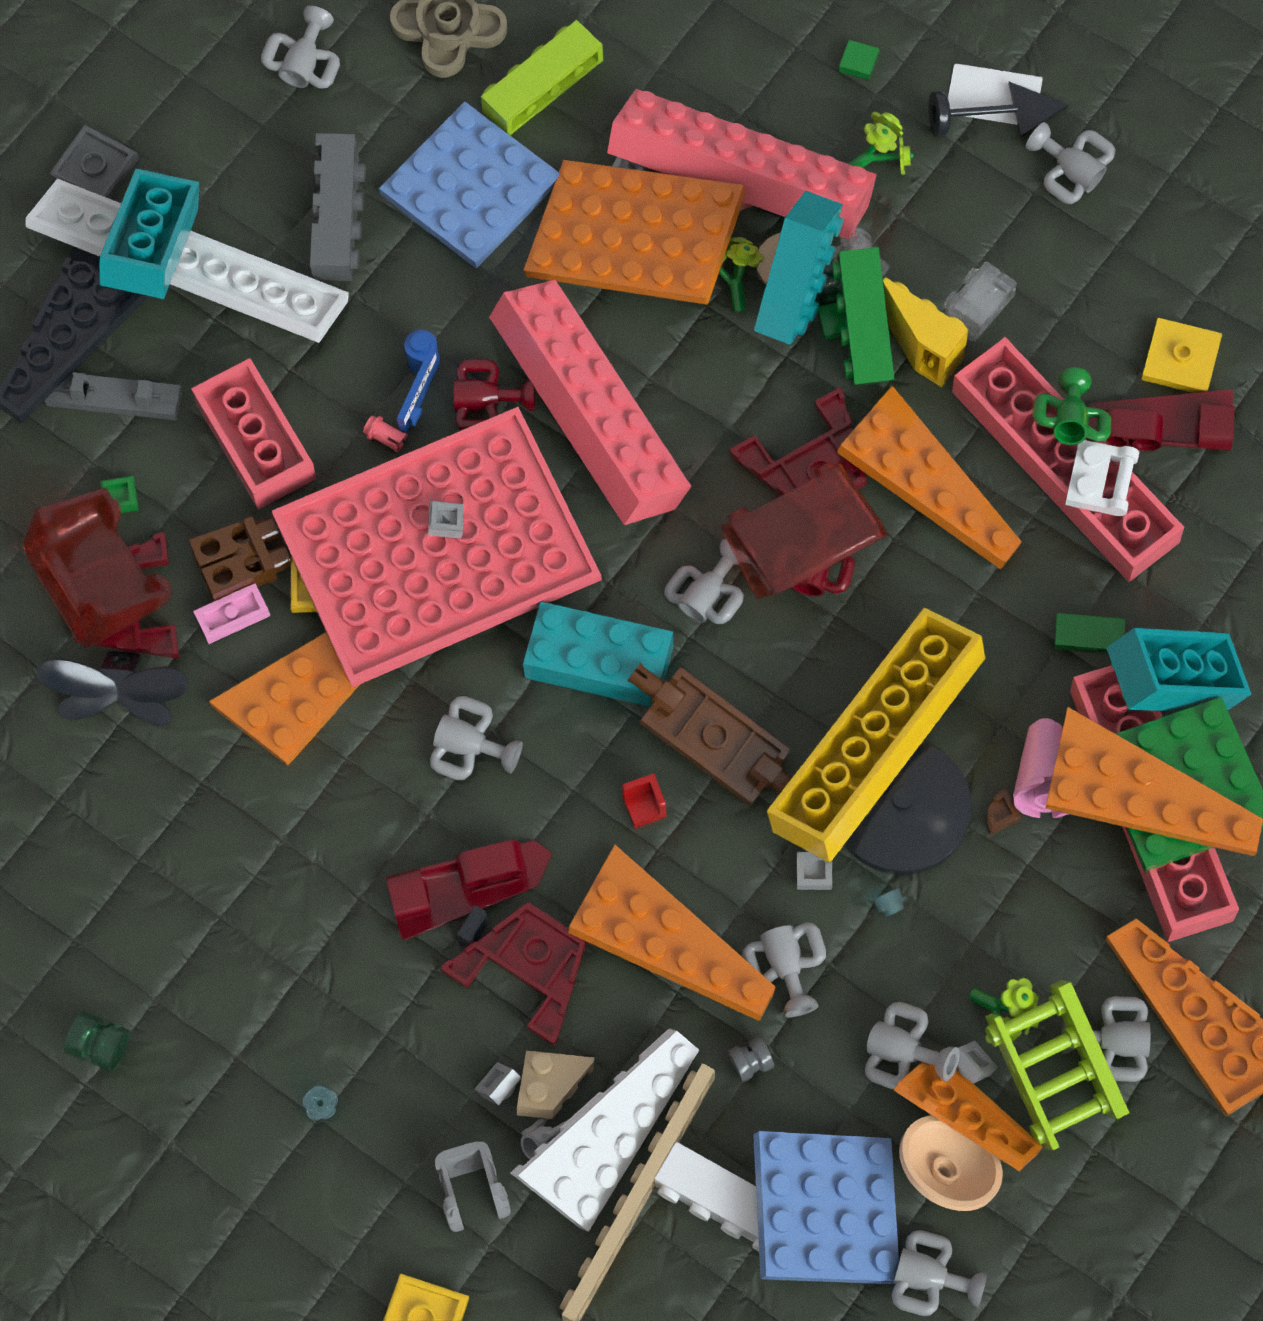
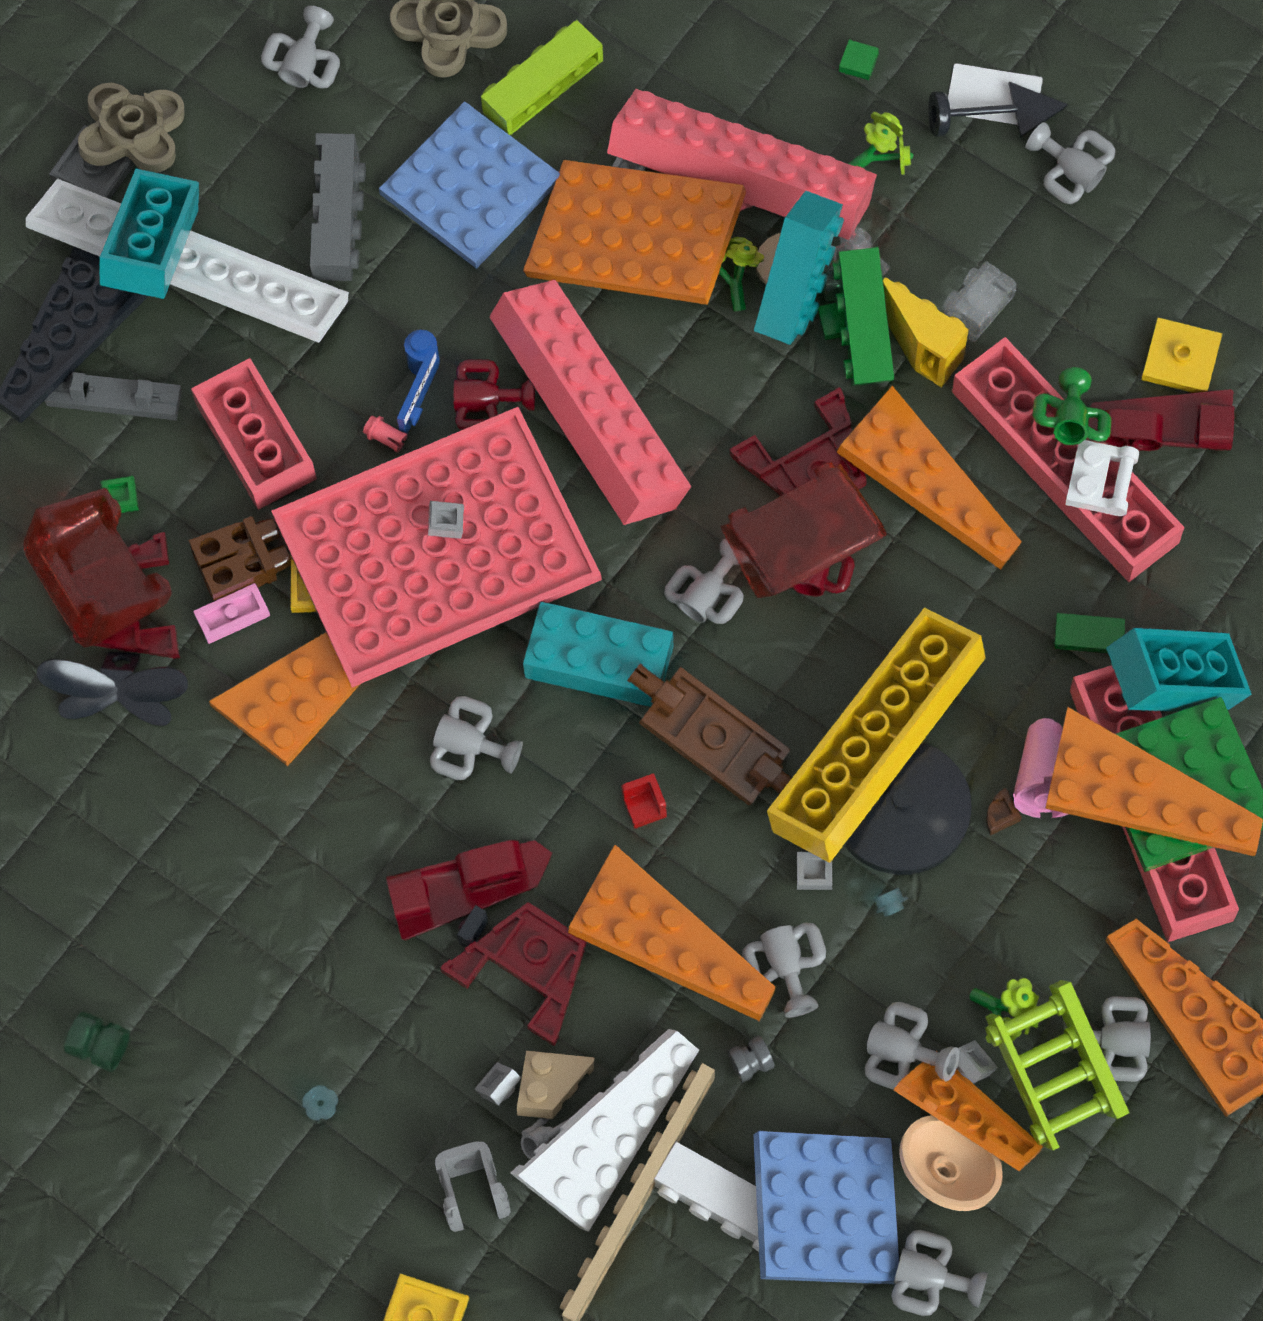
(131, 127): none -> dark tan plant

